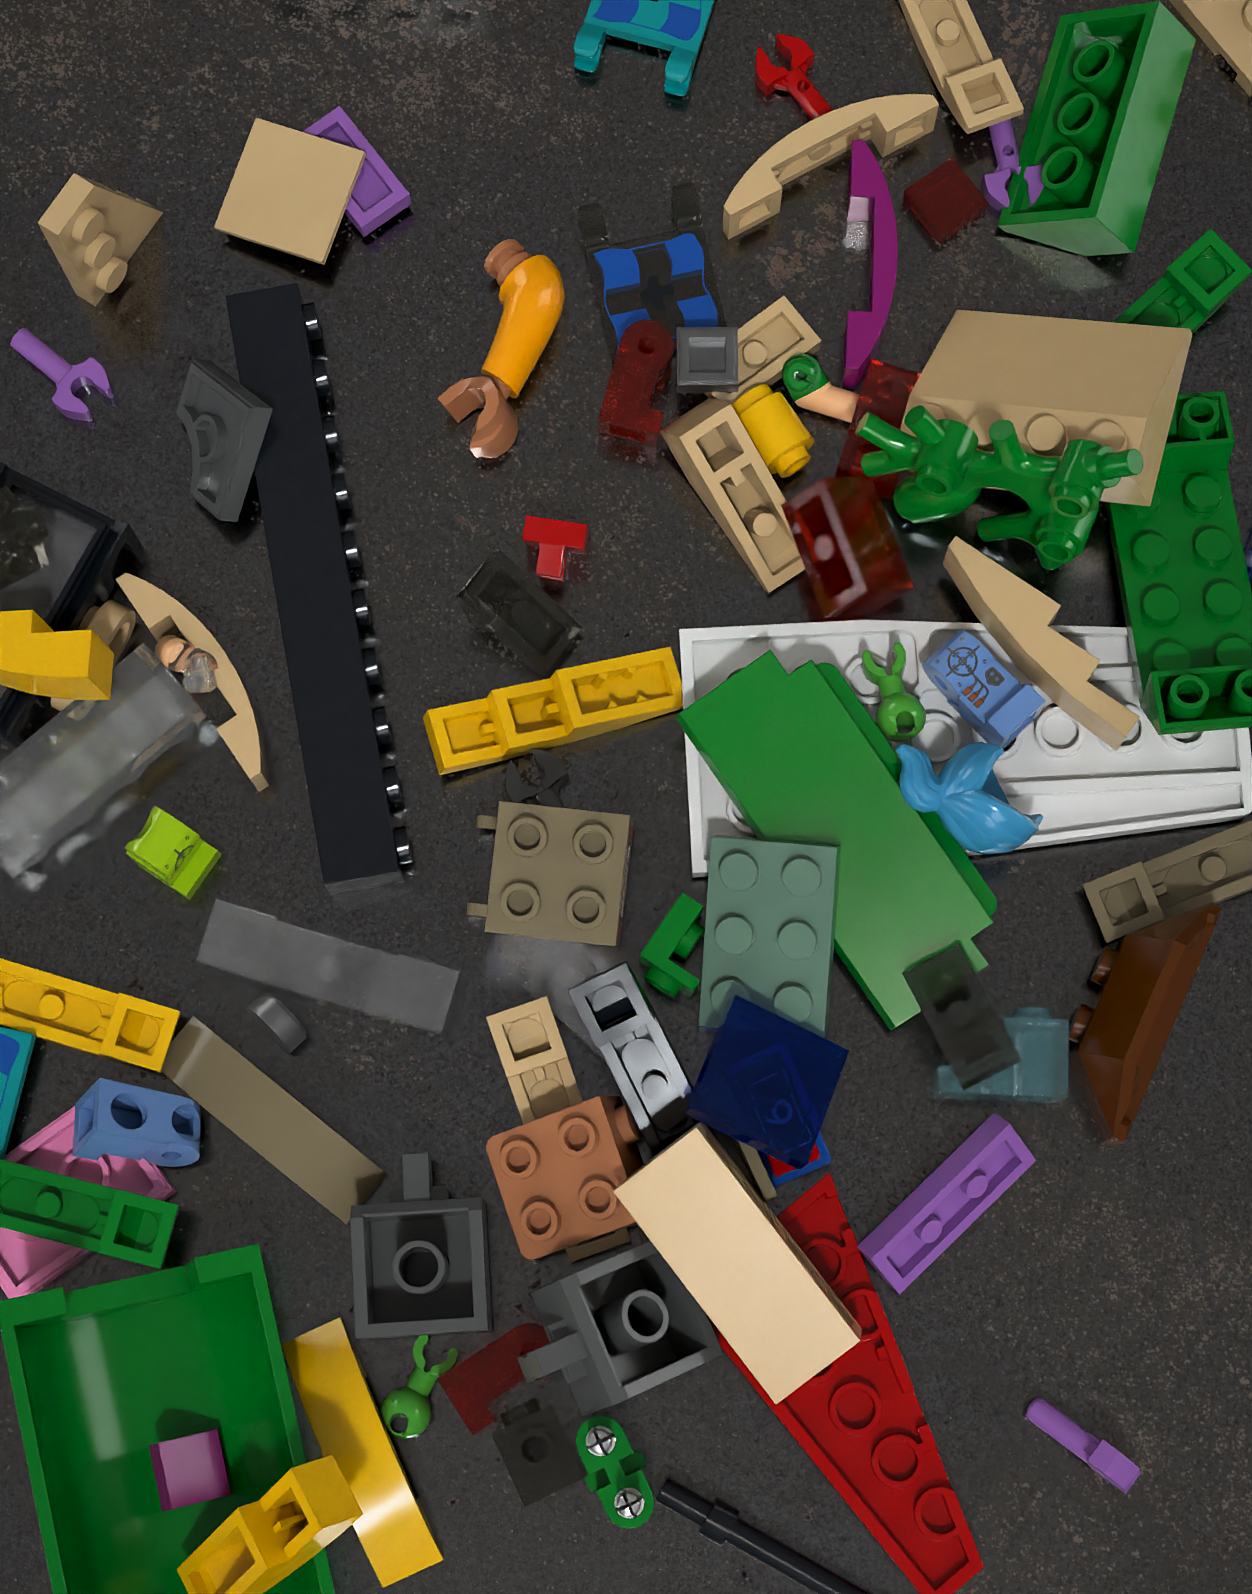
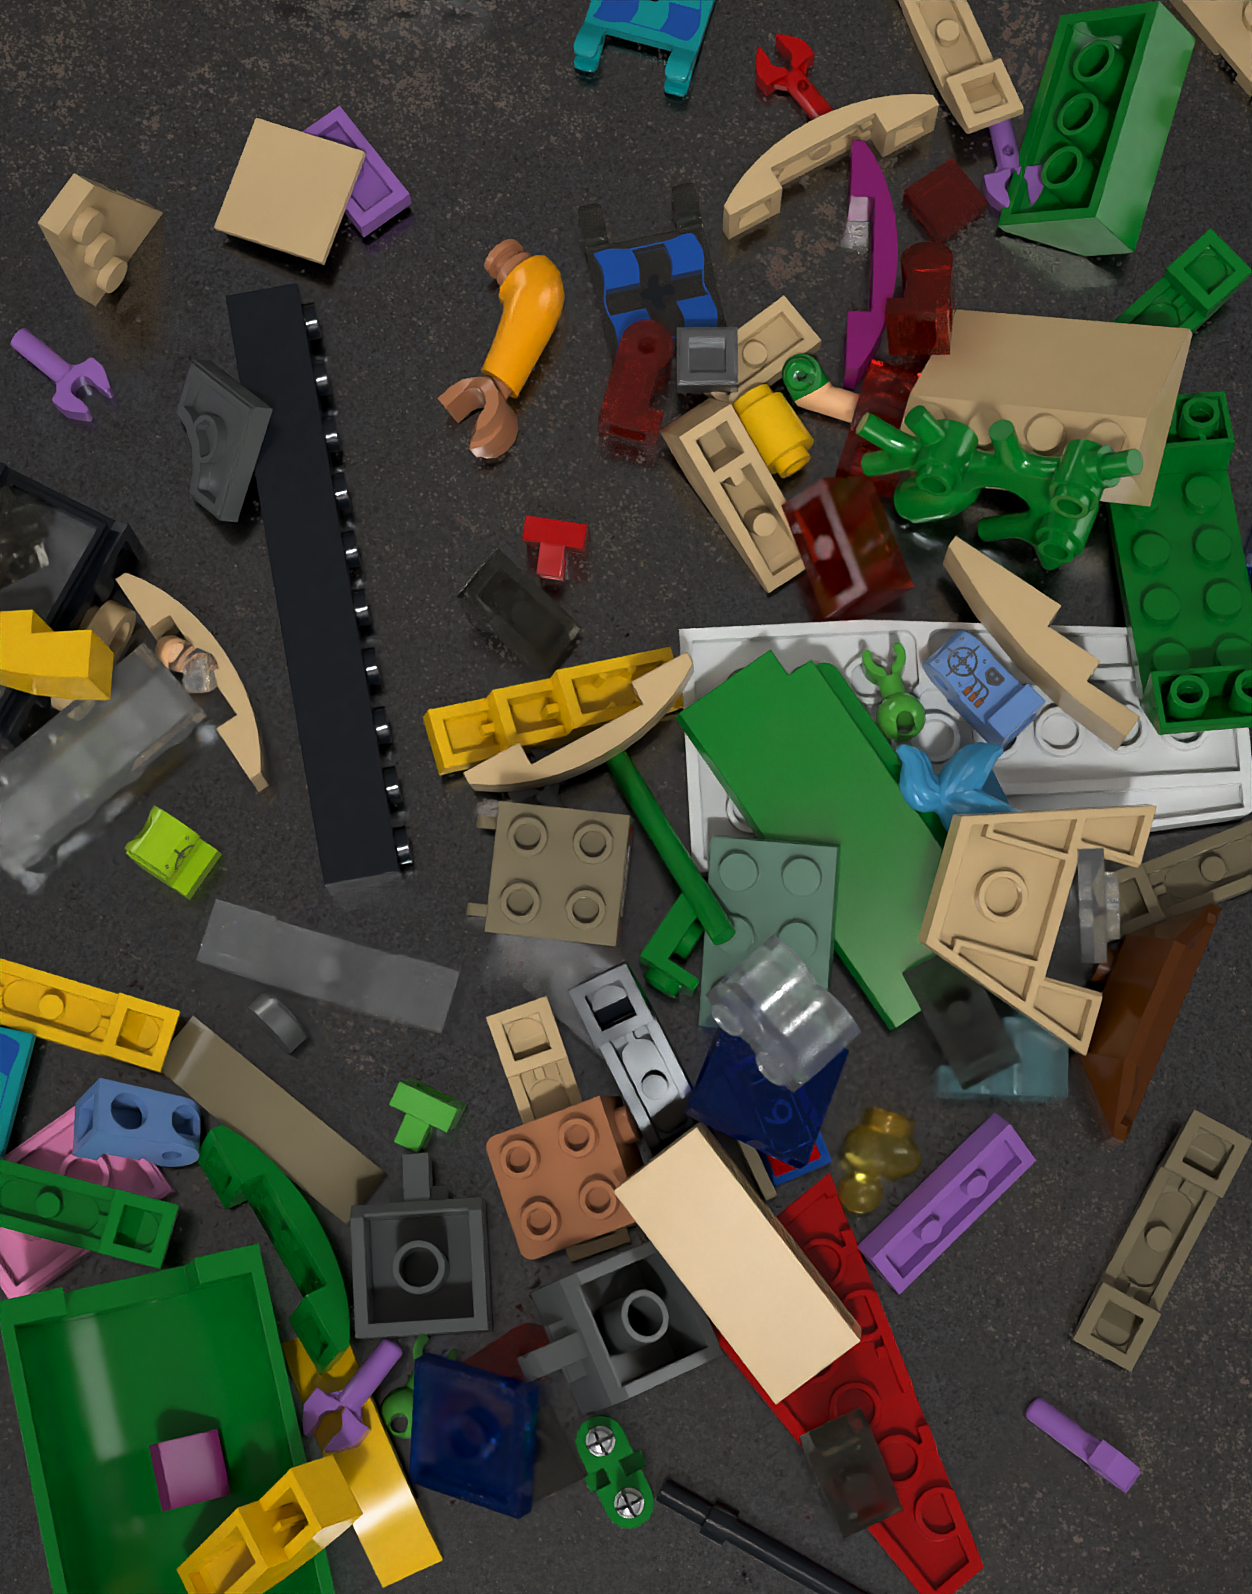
(246, 1174): none -> green slope
(351, 1398): none -> medium lavender bar
(425, 1110): none -> bright green tile
(473, 1435): none -> clear blue tile
(656, 693): none -> tan slope
(671, 848): none -> green bar
(782, 1014): none -> clear brick
(850, 1472): none -> clear smoke slope
(877, 1147): none -> clear yellow animal
(925, 316): none -> clear red leg
(1005, 897): none -> tan wing
(1096, 905): none -> clear plate
(1159, 1239): none -> dark tan slope

